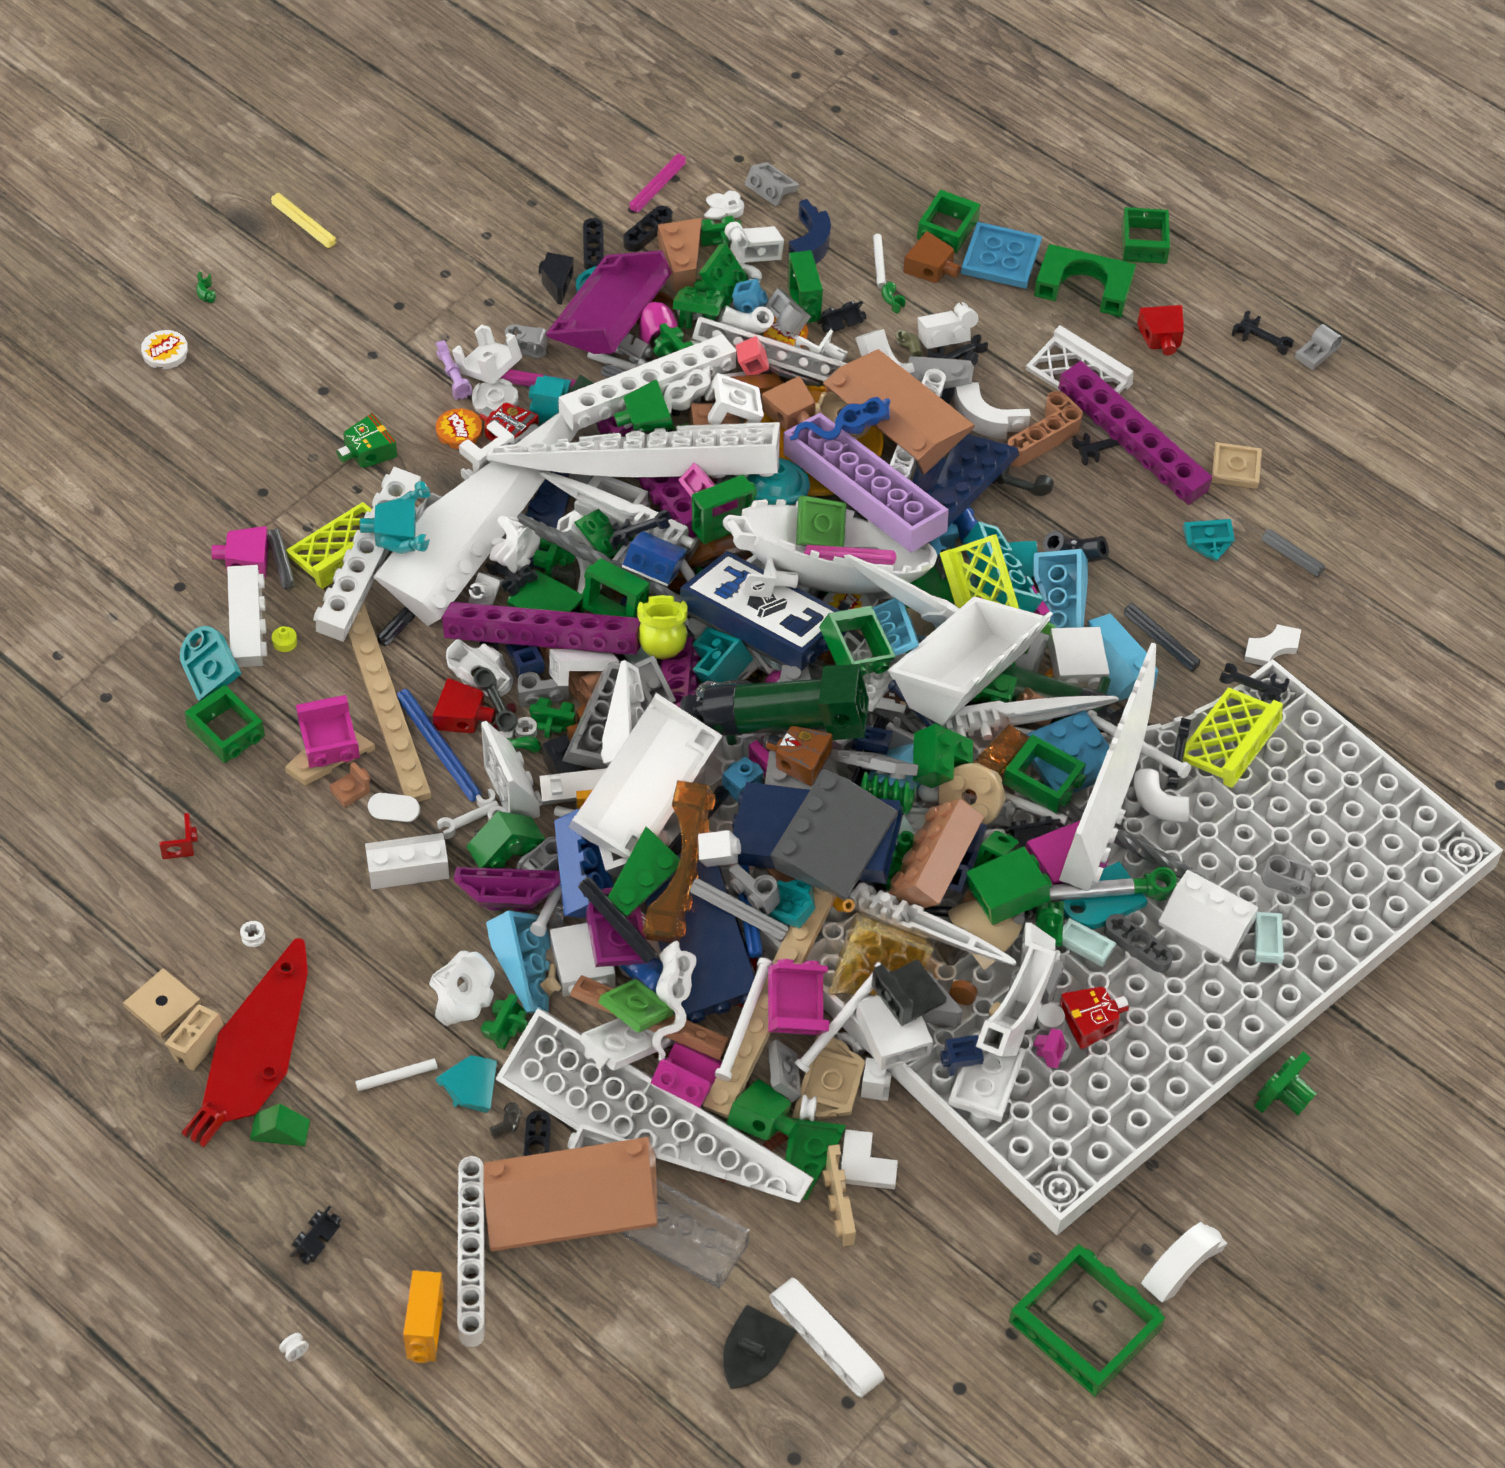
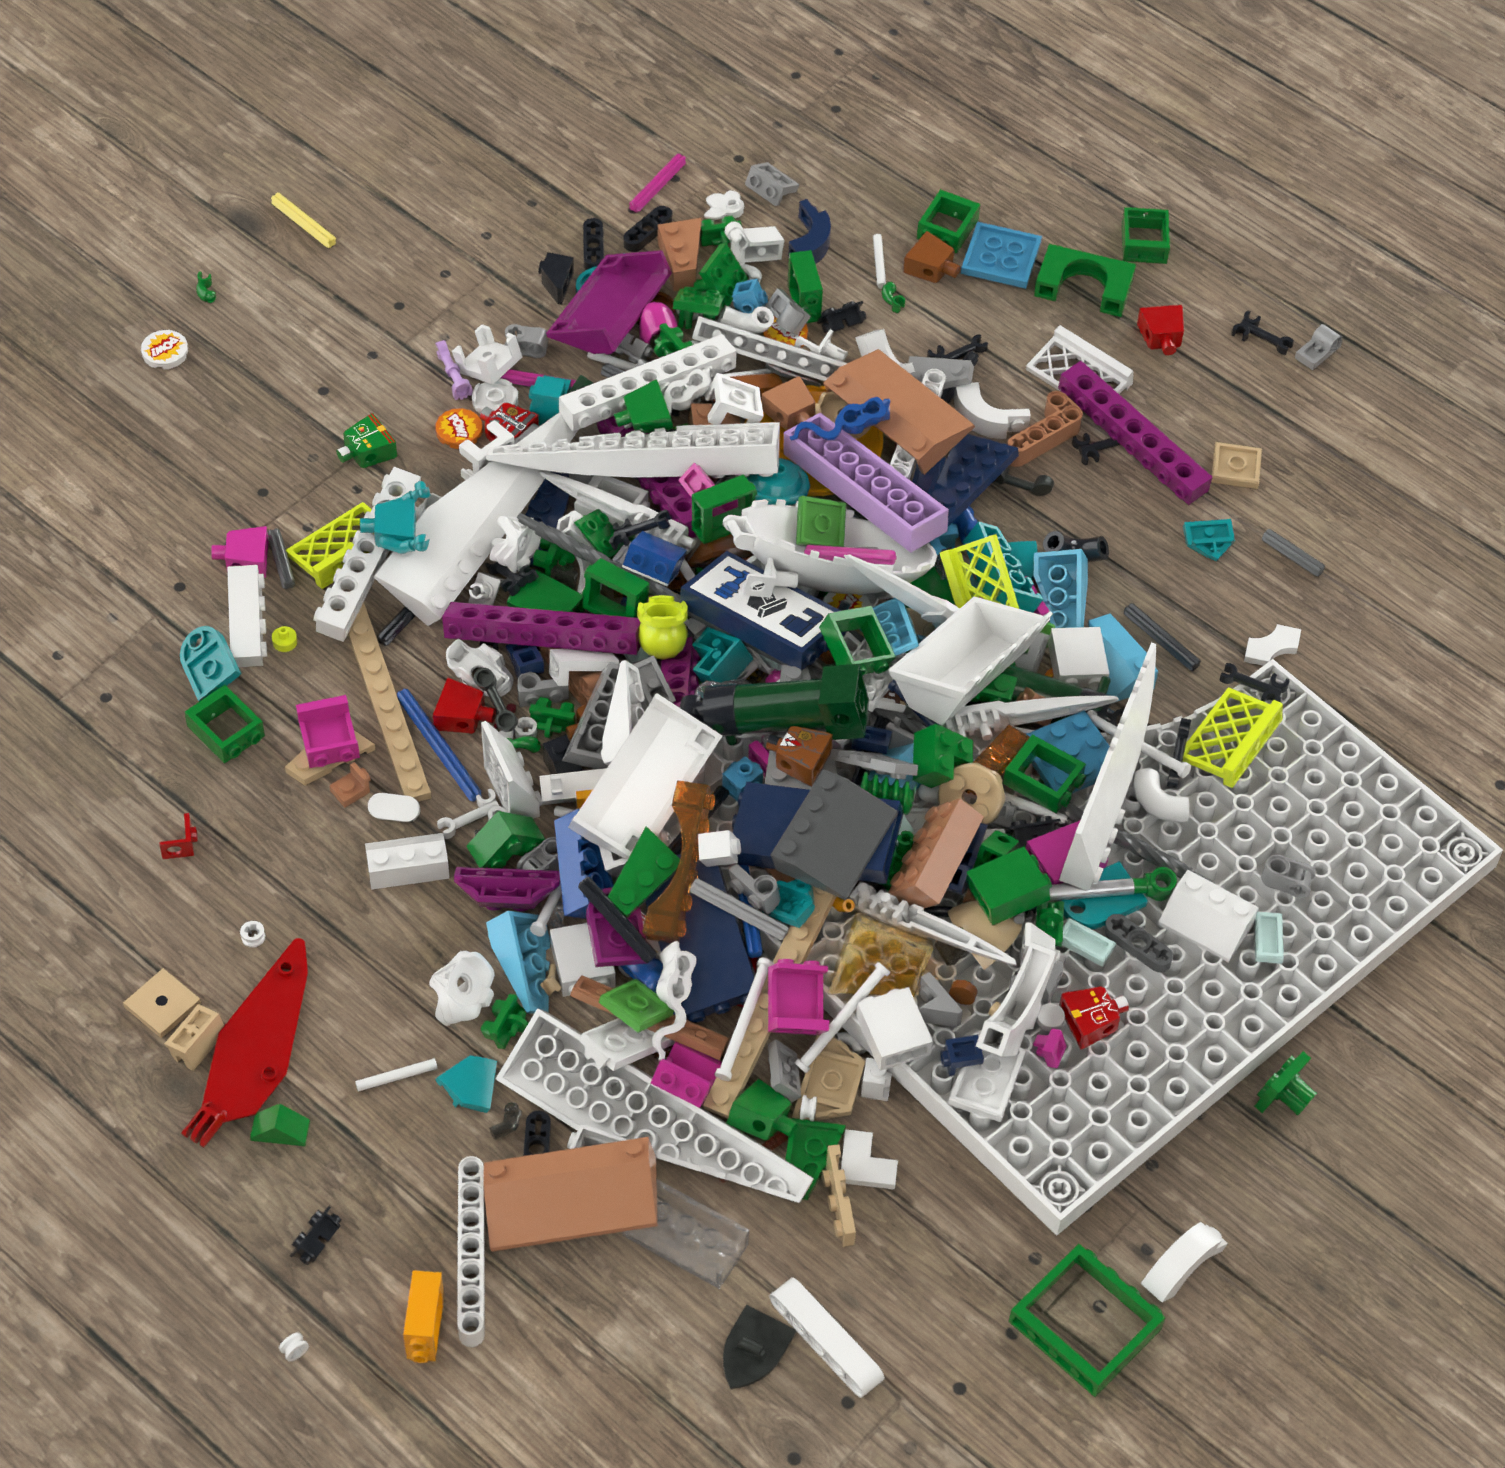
(752, 356): coral brick -> none
(907, 991): pearl dark grey bracket -> none
(909, 341): olive arm -> none
(946, 327): white hinge -> none

